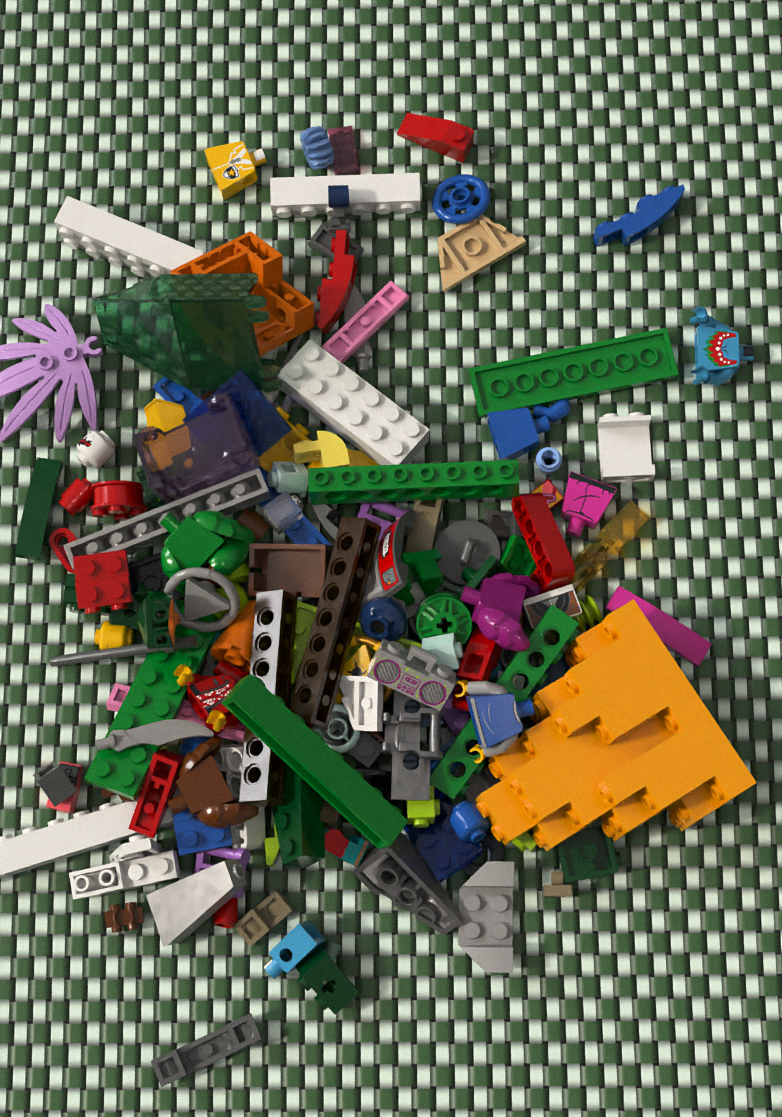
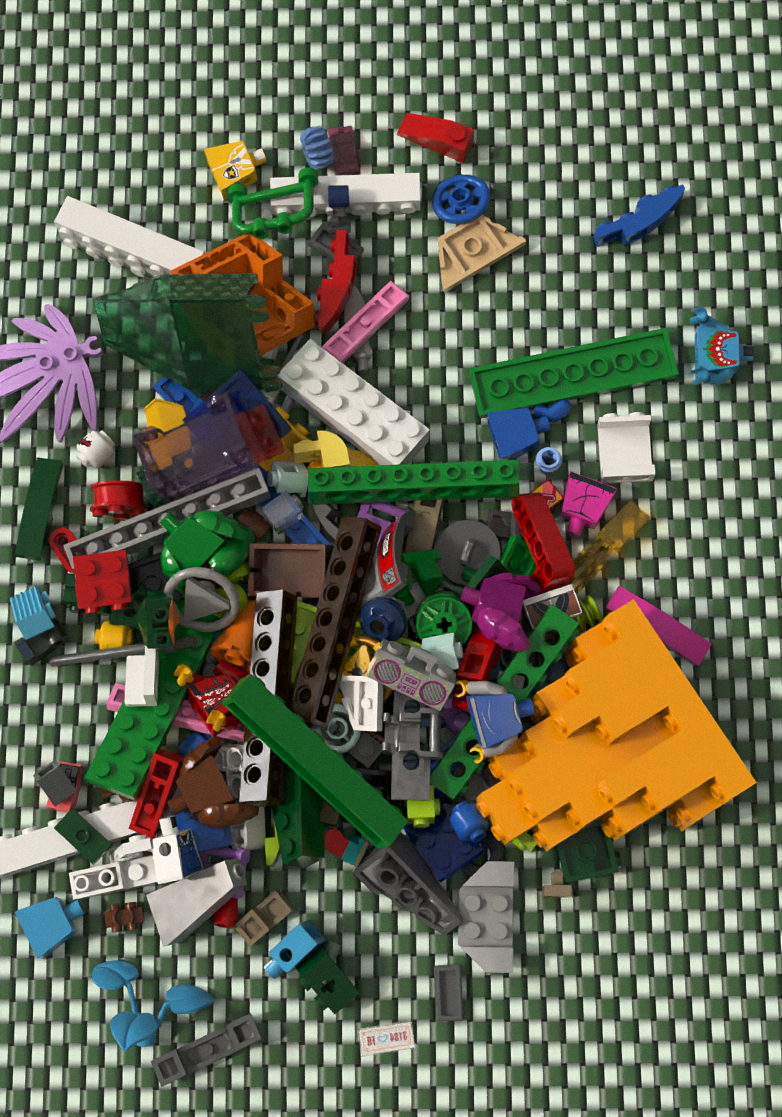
(33, 612): none -> medium azure brick
(42, 644): none -> pearl dark grey leg
(49, 924): none -> dark azure torso
(77, 496): red brick -> none
(83, 836): none -> dark green plate
(141, 1028): none -> dark azure plant
(142, 679): none -> white panel
(155, 733): light grey sword -> none
(174, 852): none -> white torso
(259, 228): none -> green bar
(260, 434): none -> clear red bracket
(386, 1038): none -> clear tile
(448, 993): none -> dark grey tile

